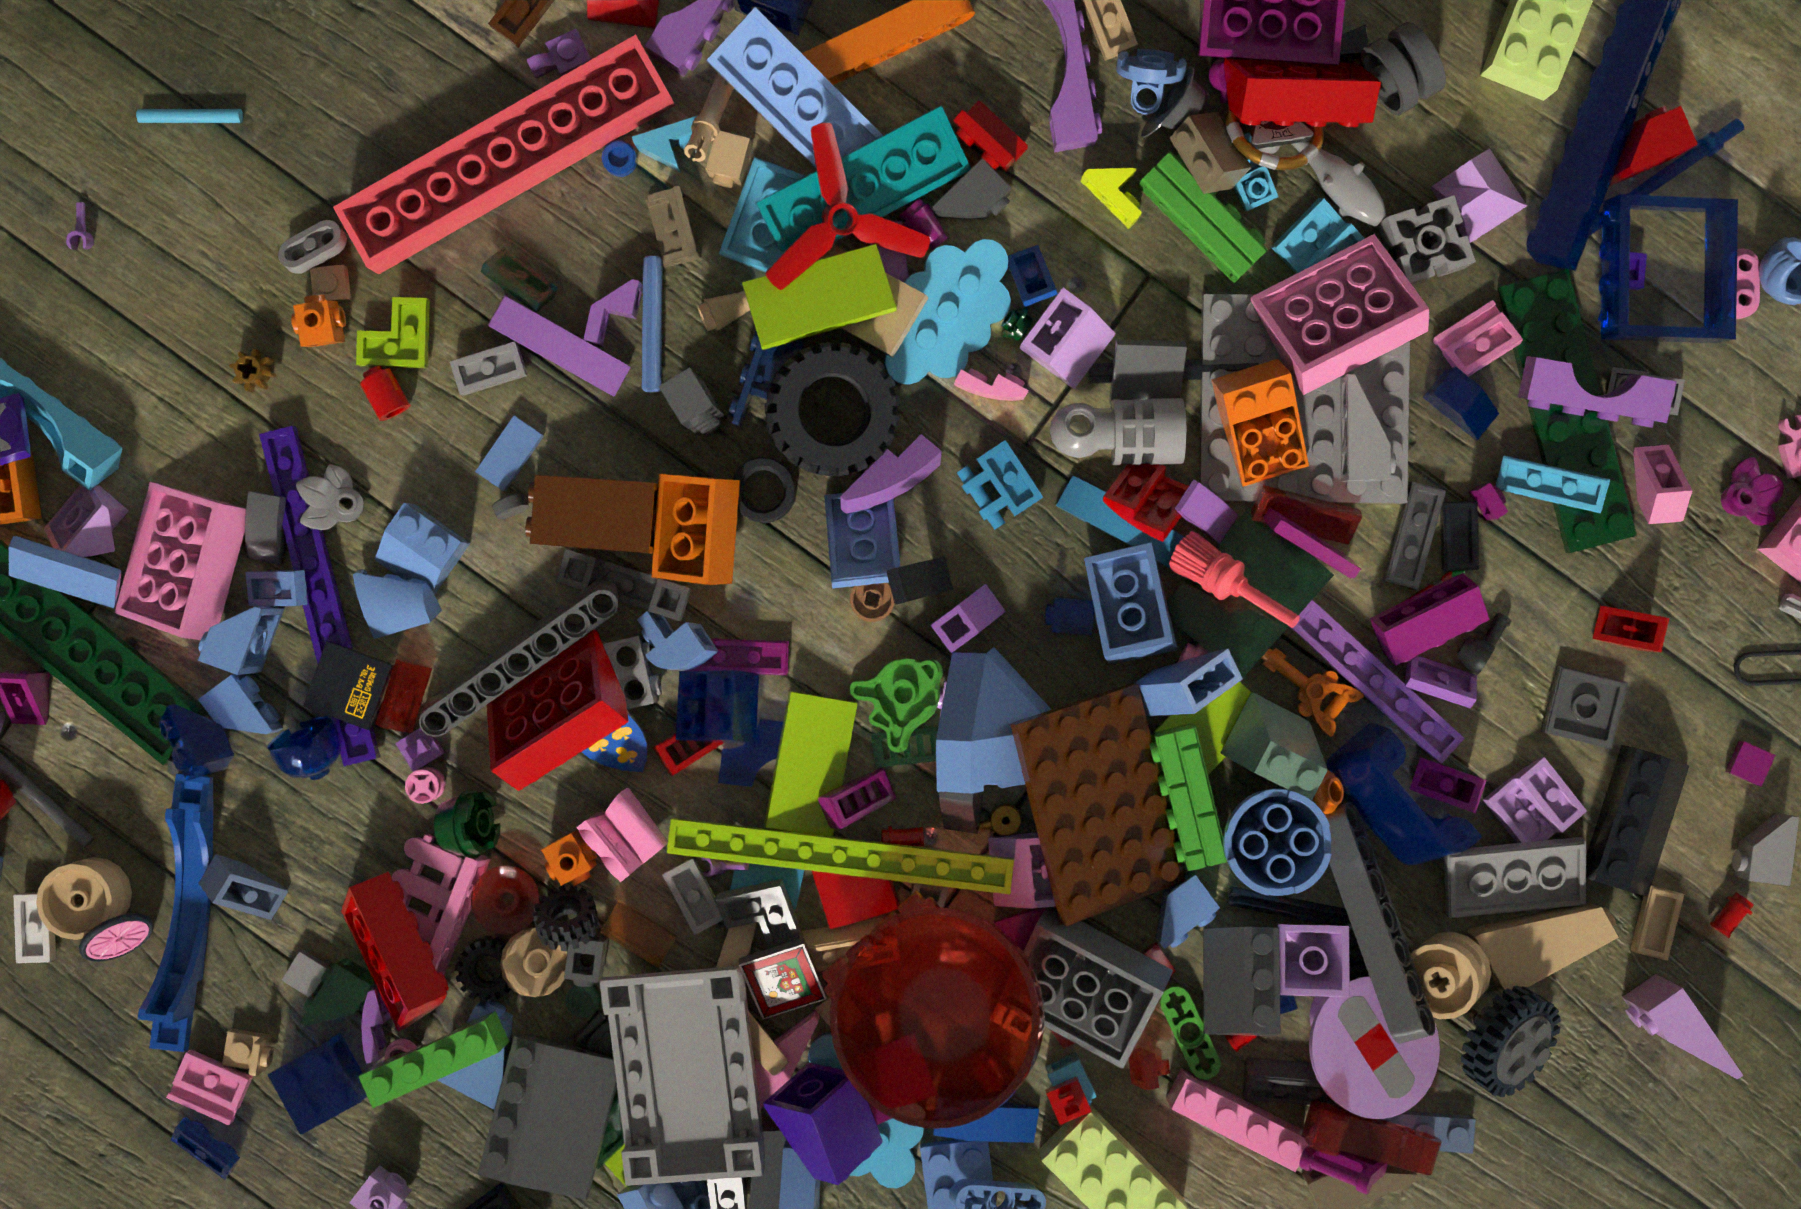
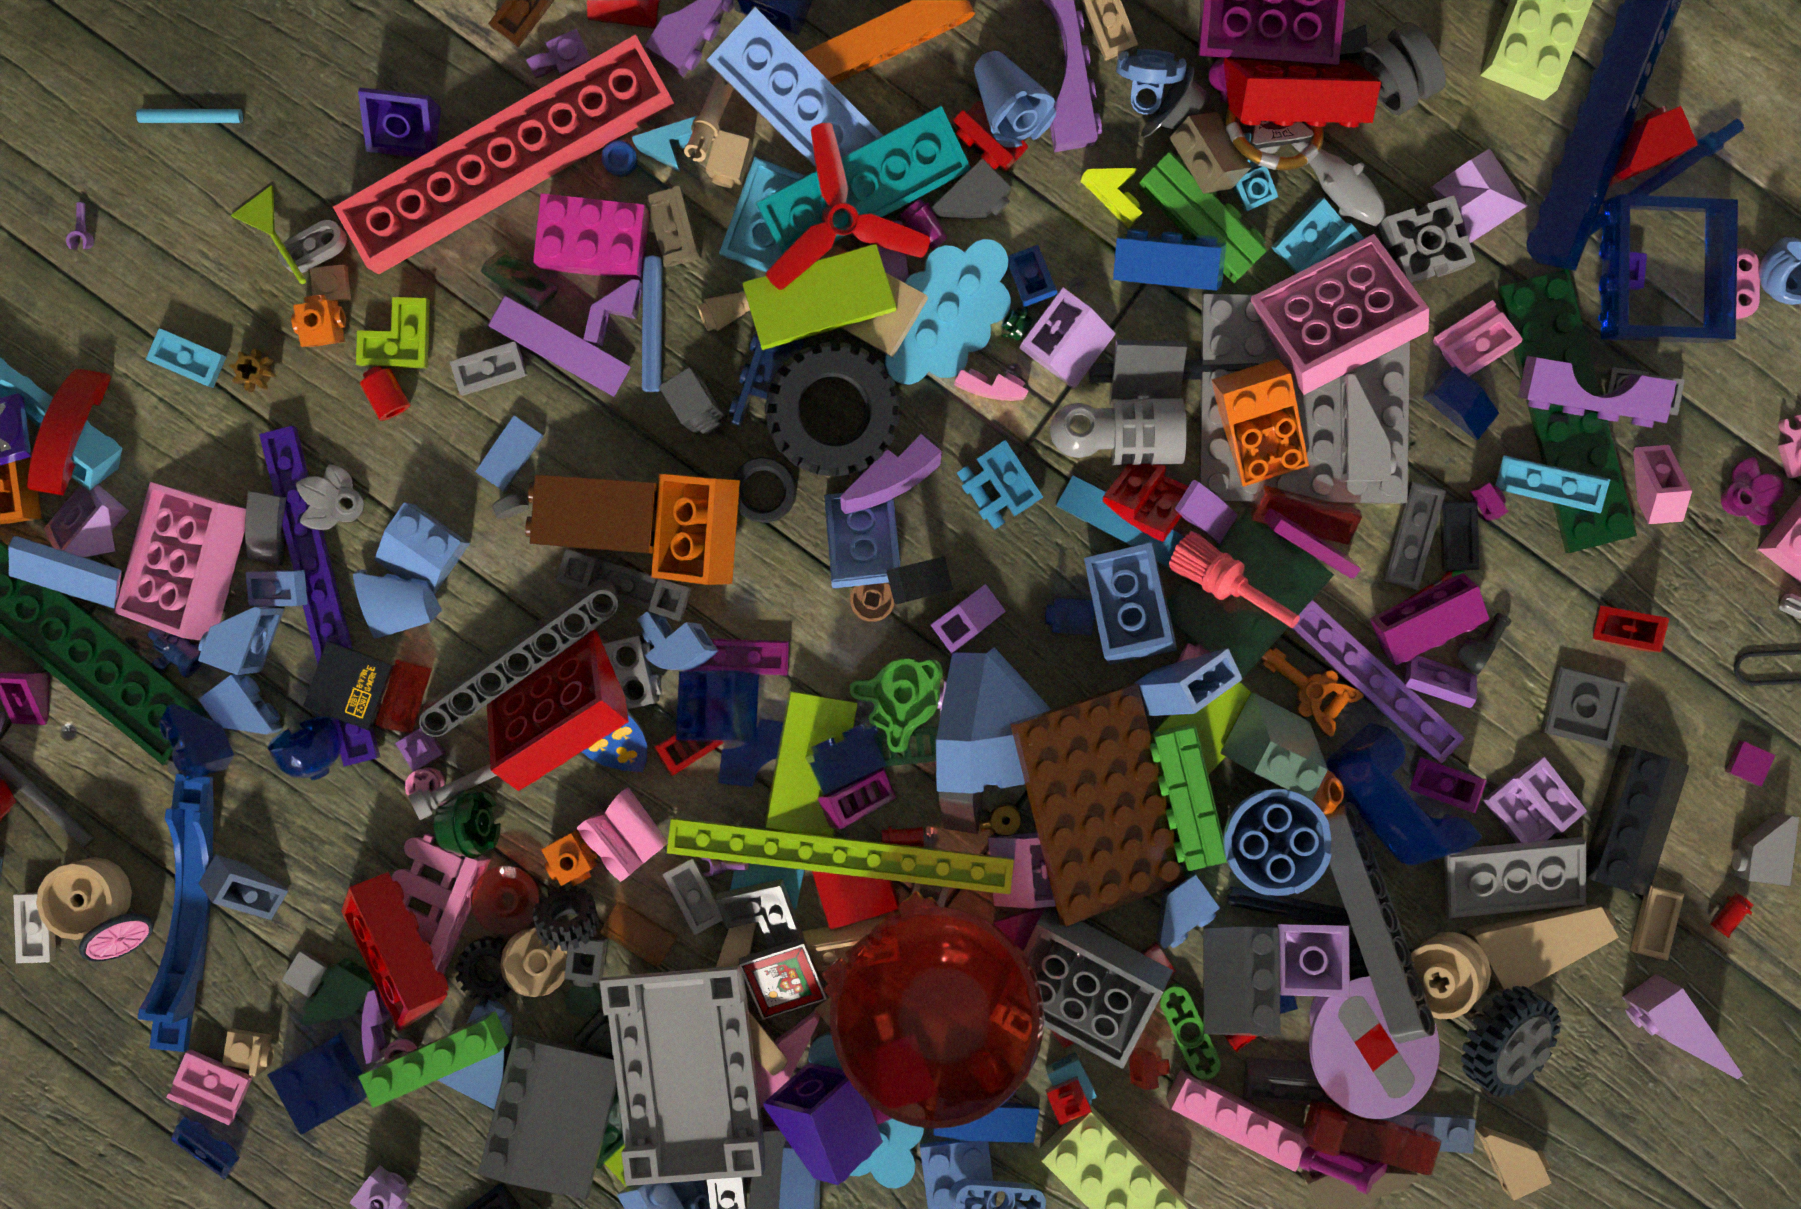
(61, 429): none -> red slope
(176, 651): none -> dark blue piece
(186, 358): none -> medium azure plate
(260, 215): none -> lime piece
(399, 122): none -> dark purple slope
(427, 801): none -> light grey piece
(591, 236): none -> dark pink brick
(846, 760): none -> clear blue bracket
(1012, 100): none -> medium blue cone
(1169, 260): none -> blue brick
(1514, 1162): none -> tan slope

